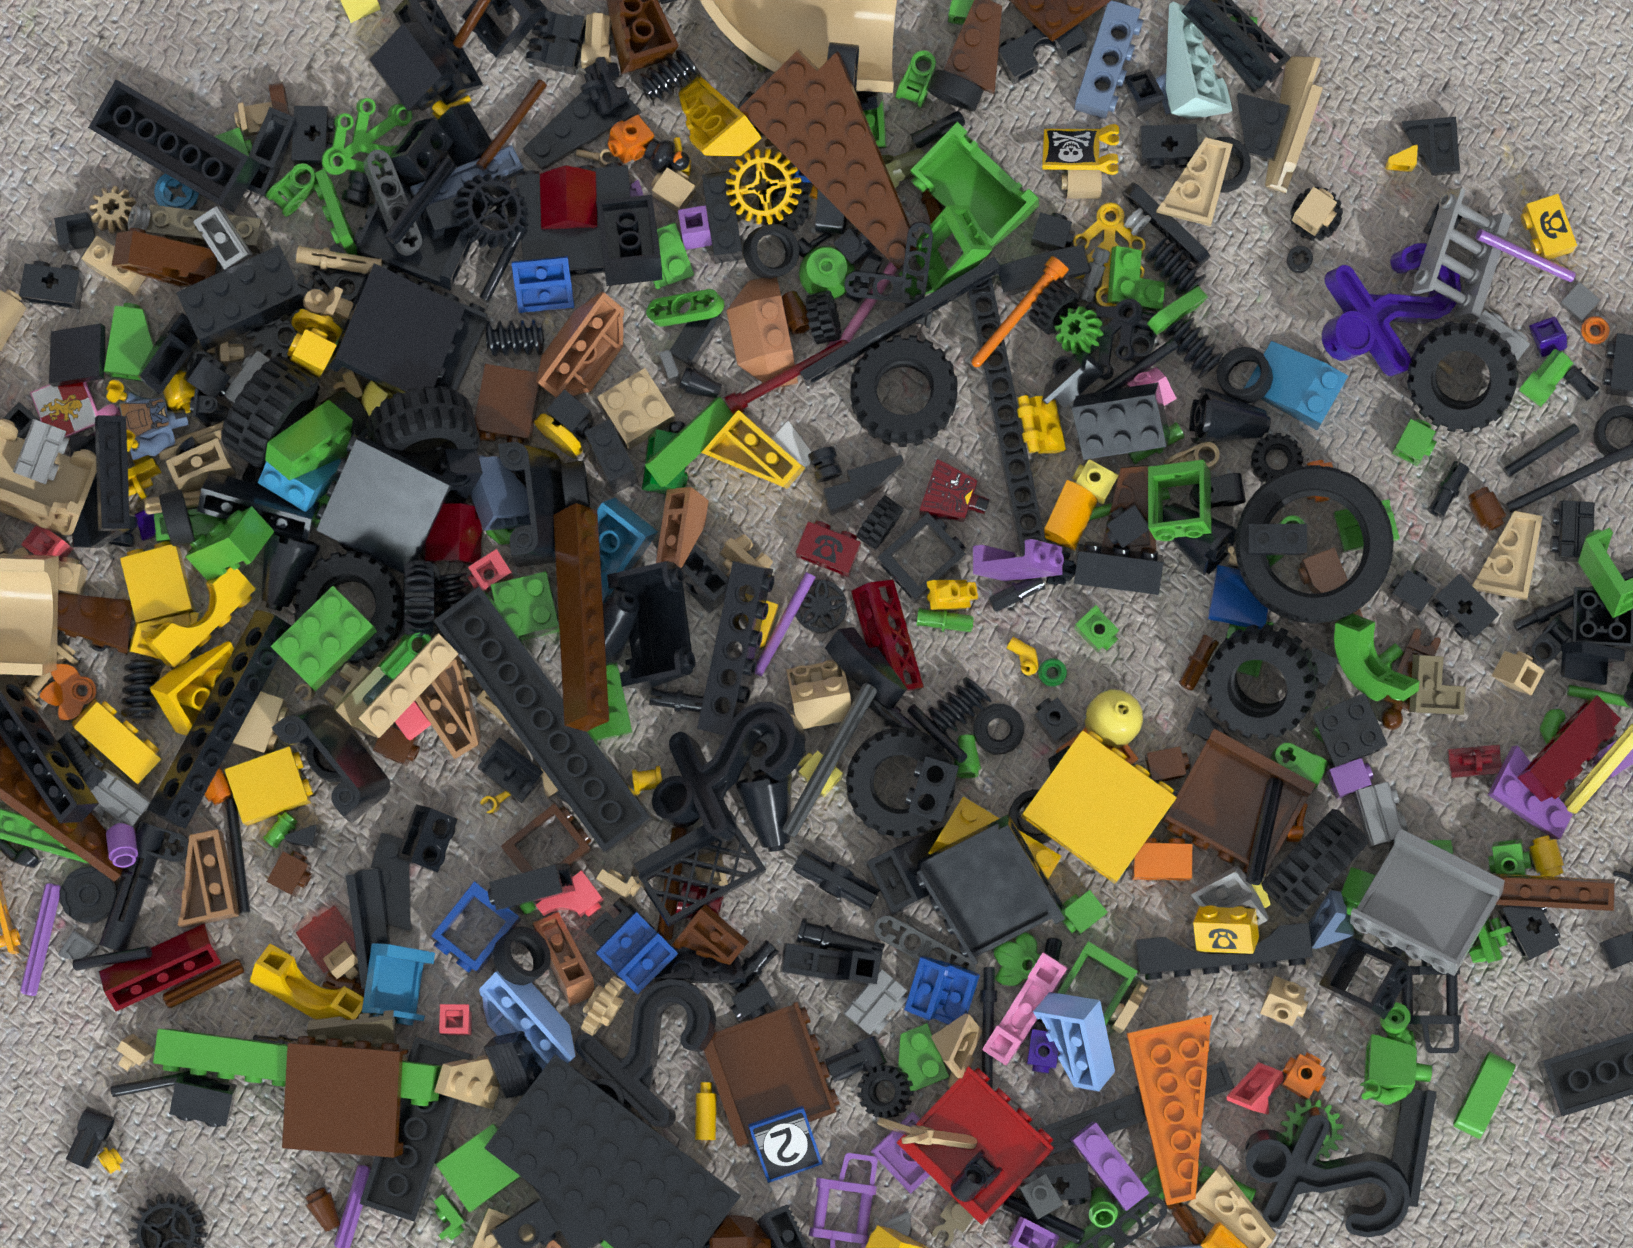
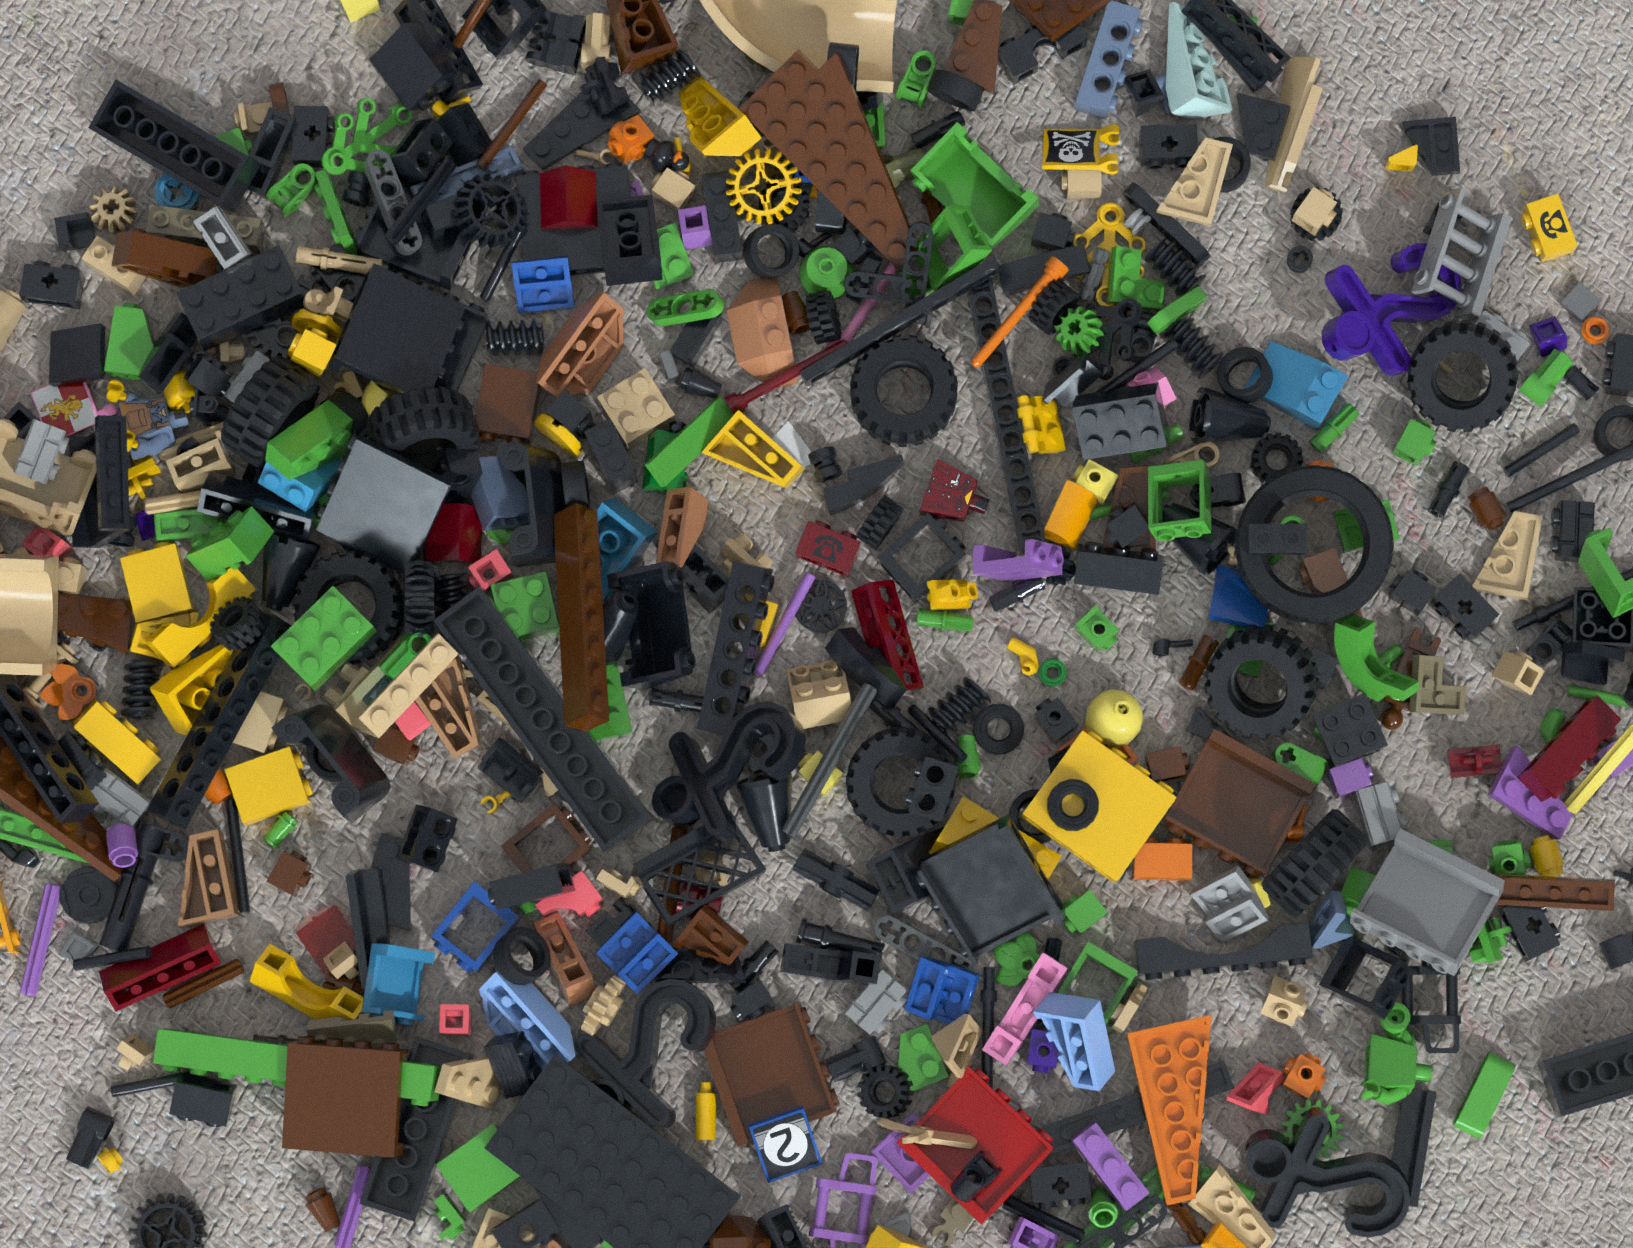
(139, 218): light grey bush -> none
(176, 517): black tyre -> none
(237, 623): none -> black tyre
(305, 837): black slope -> none
(646, 779): yellow bush -> none
(1040, 1195): dark grey brick -> none
(1090, 800): none -> black tyre
(1162, 646): none -> black hand
(1226, 929): yellow brick -> none
(1264, 831): black axle -> none
(1334, 428): none -> bright green axle
(1525, 255): medium lavender bar -> none

